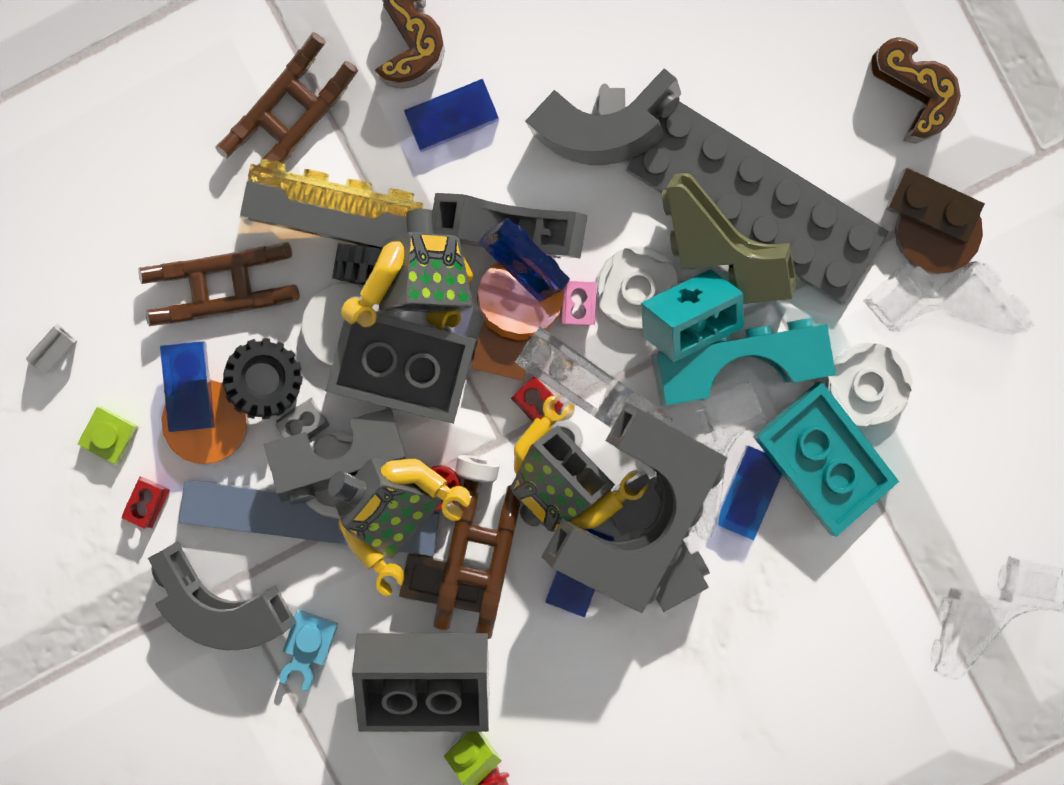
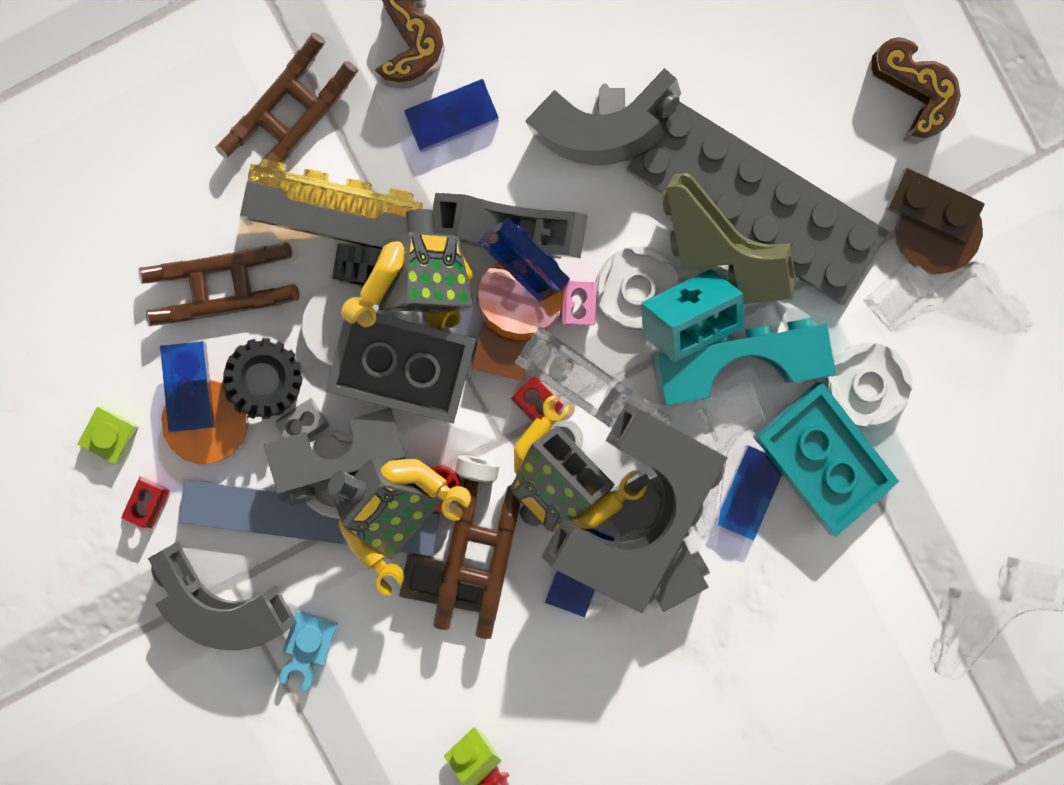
(51, 349): light grey piece -> none
(421, 682): dark grey brick -> none

